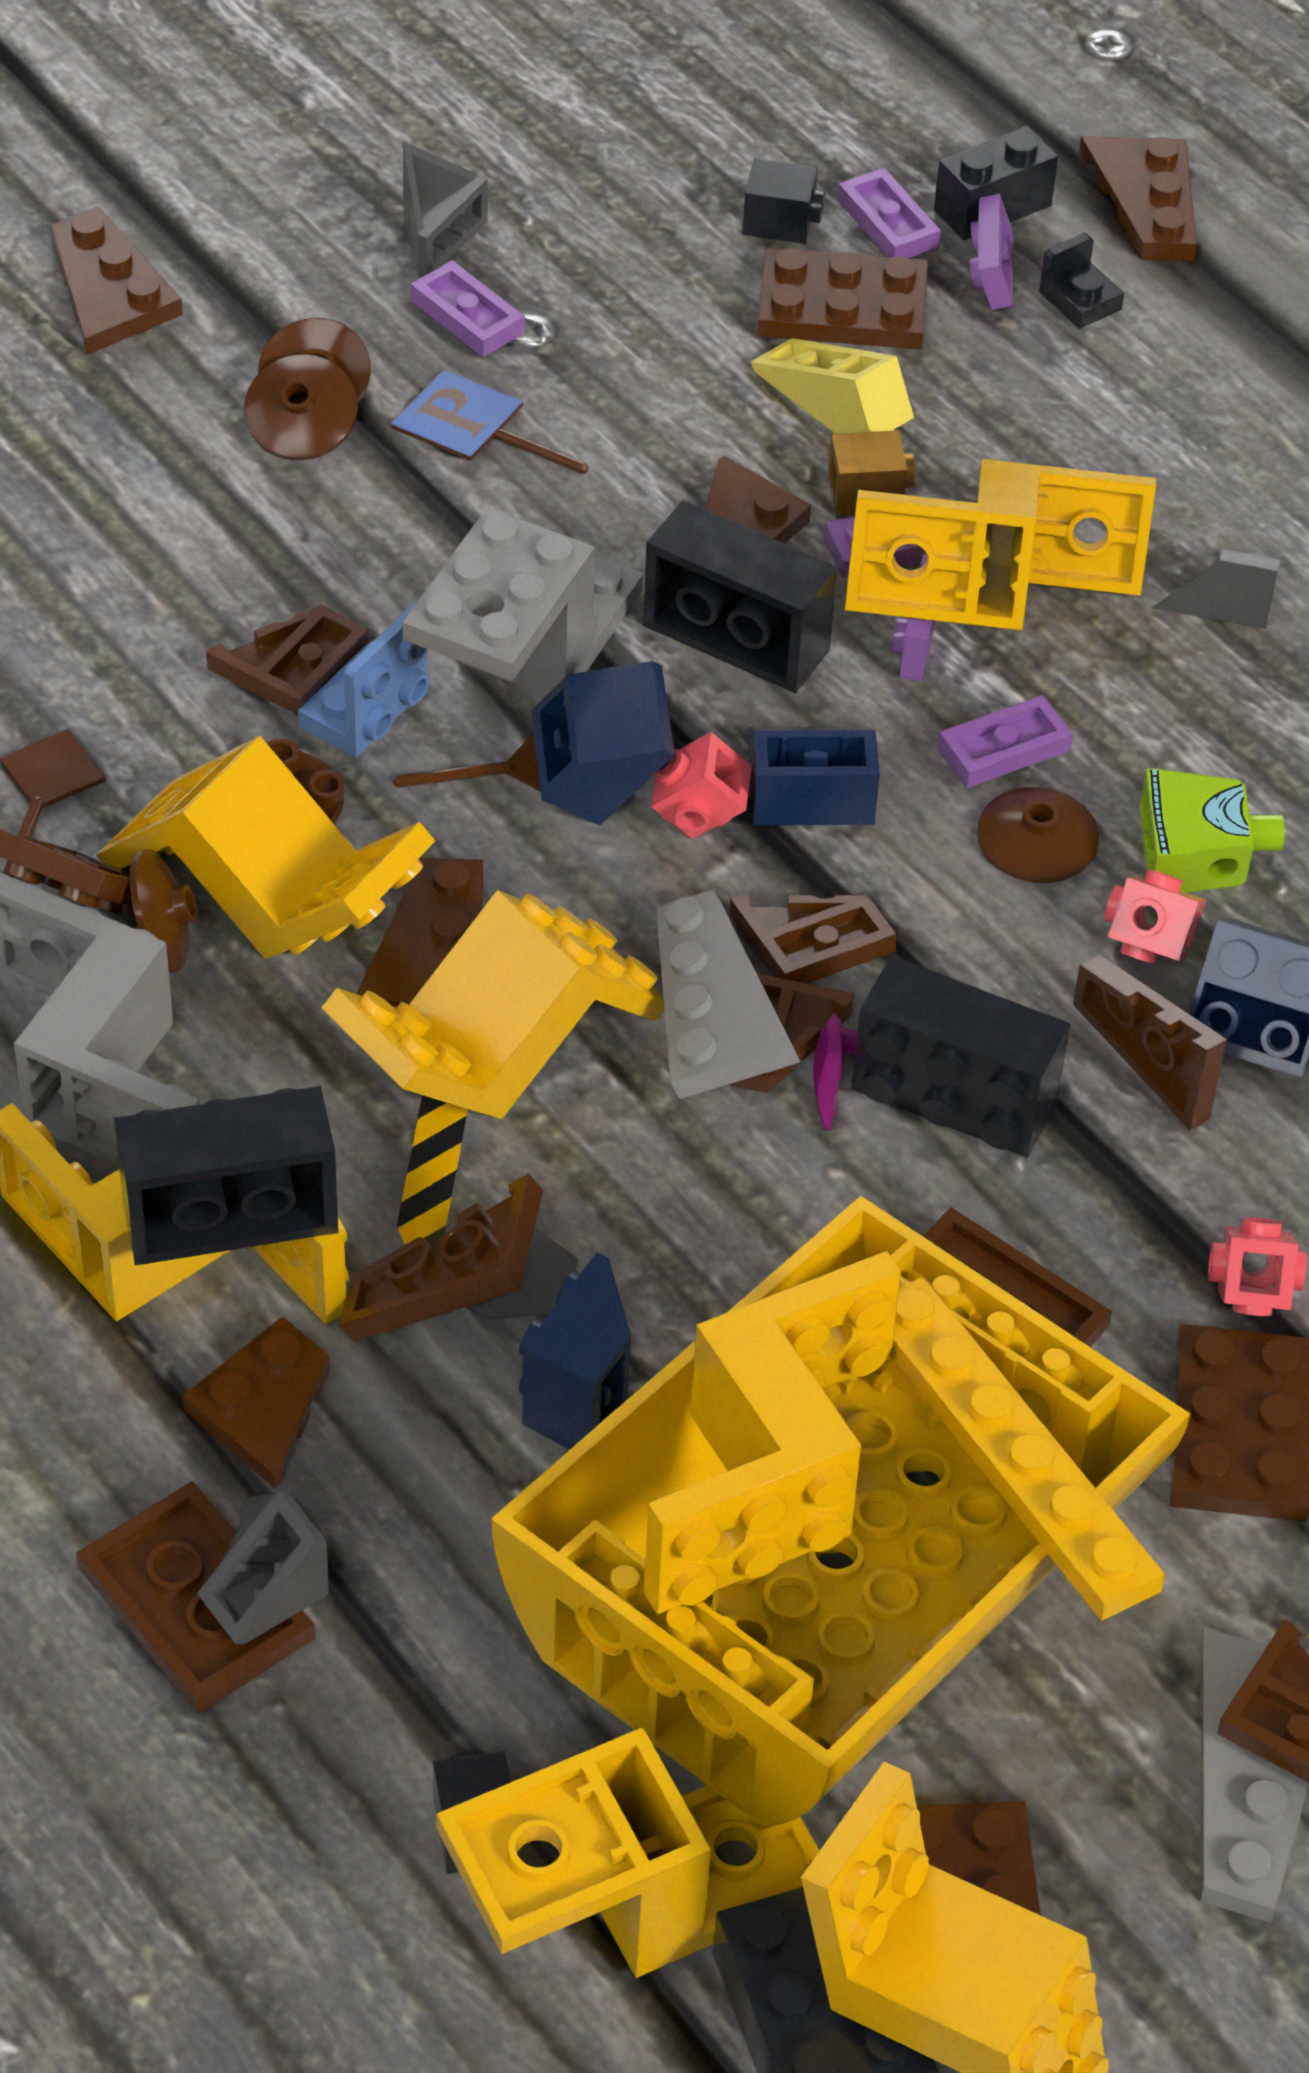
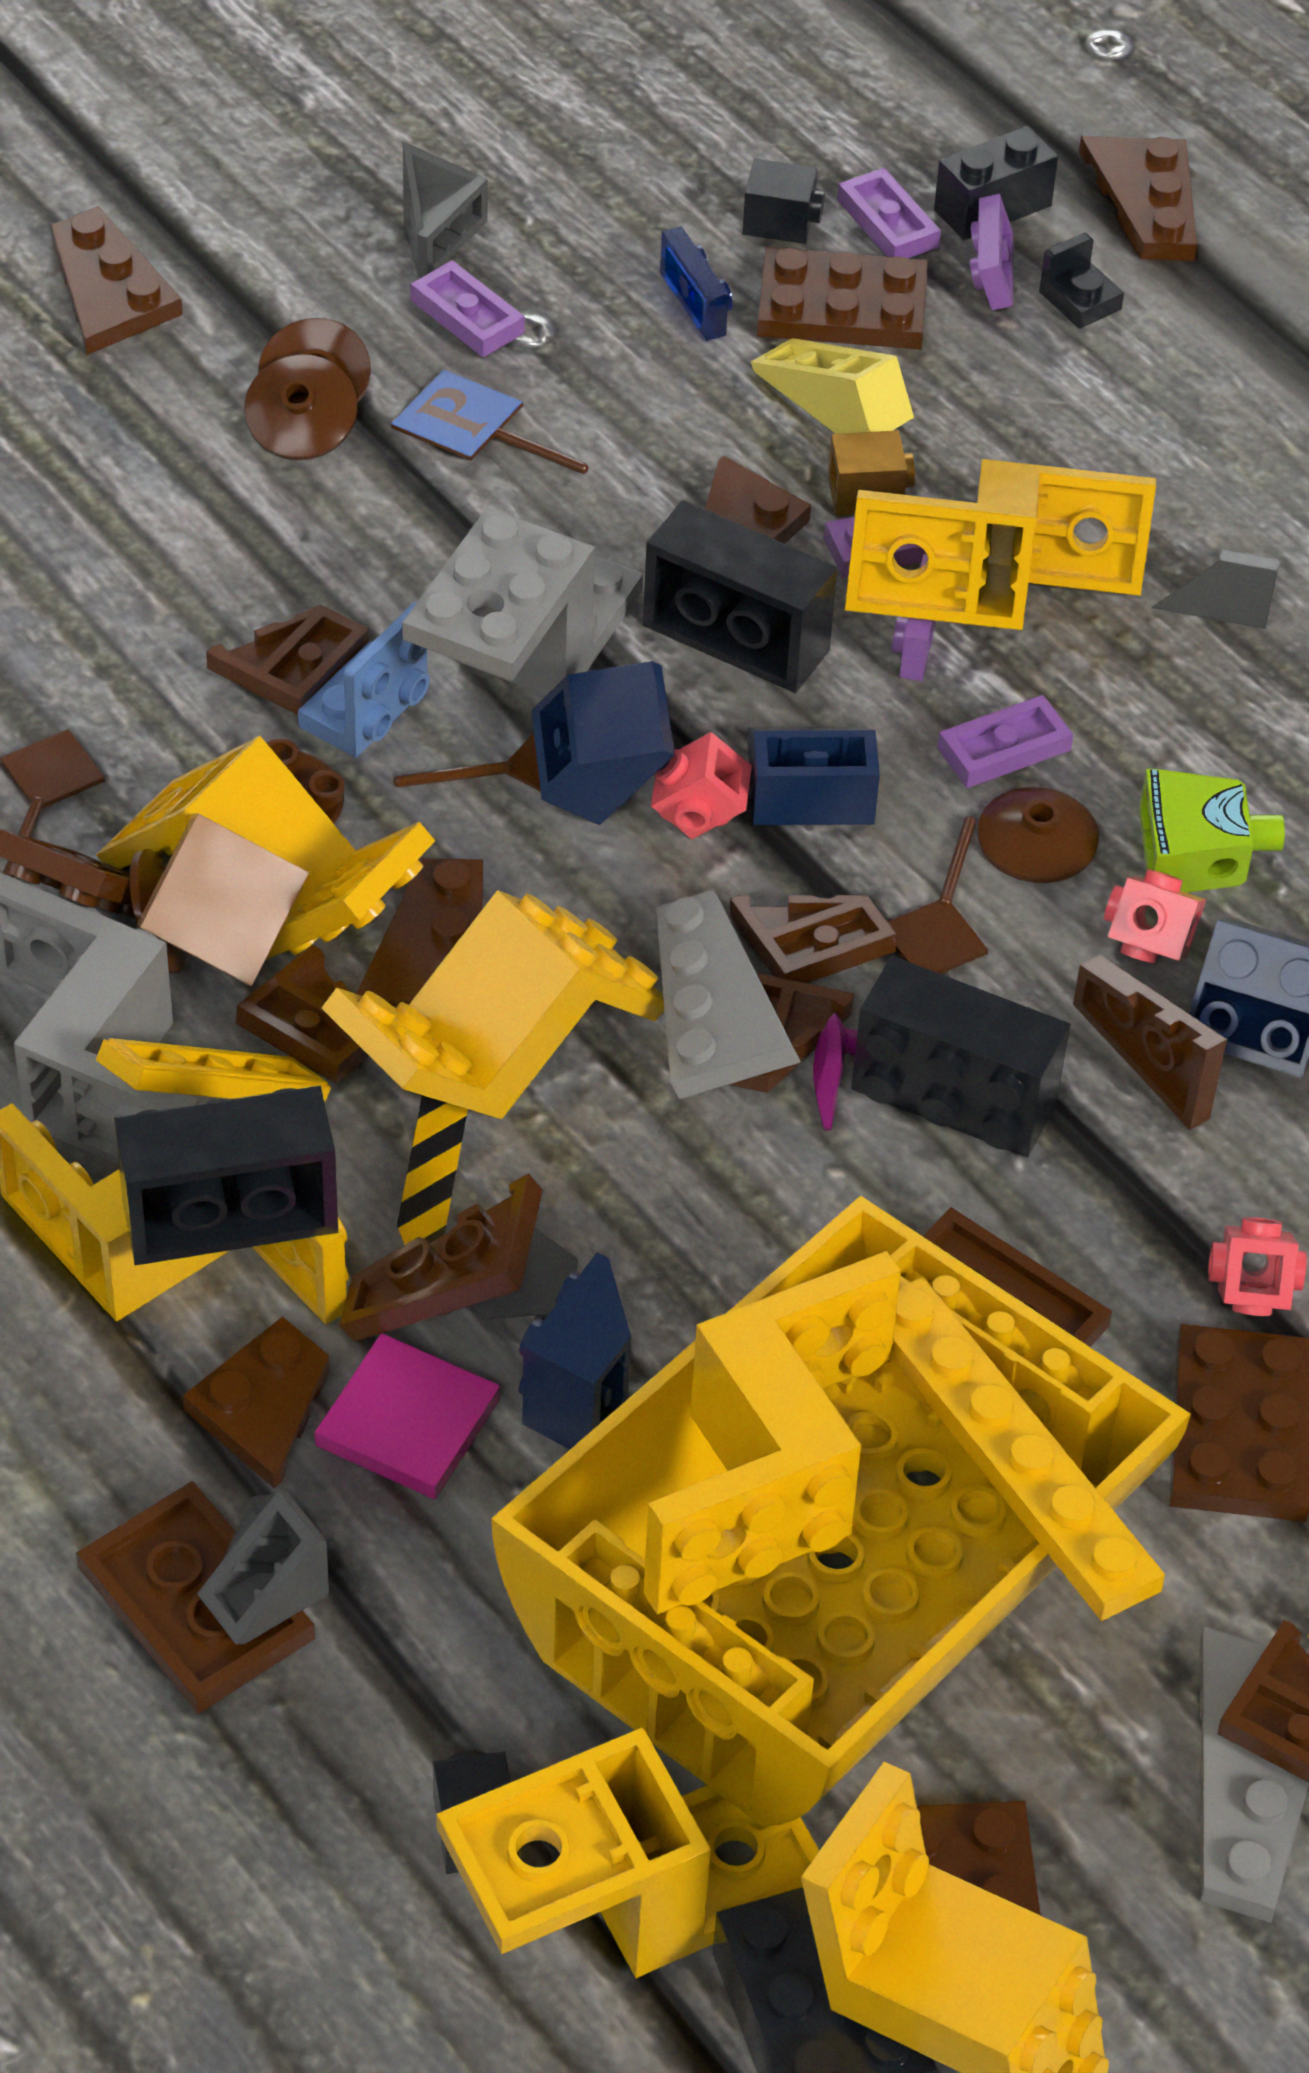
(203, 1070): none -> yellow tile
(222, 899): none -> tile
(290, 1017): none -> reddish brown wing
(407, 1416): none -> dark pink tile
(694, 283): none -> clear blue plate
(937, 933): none -> reddish brown piece

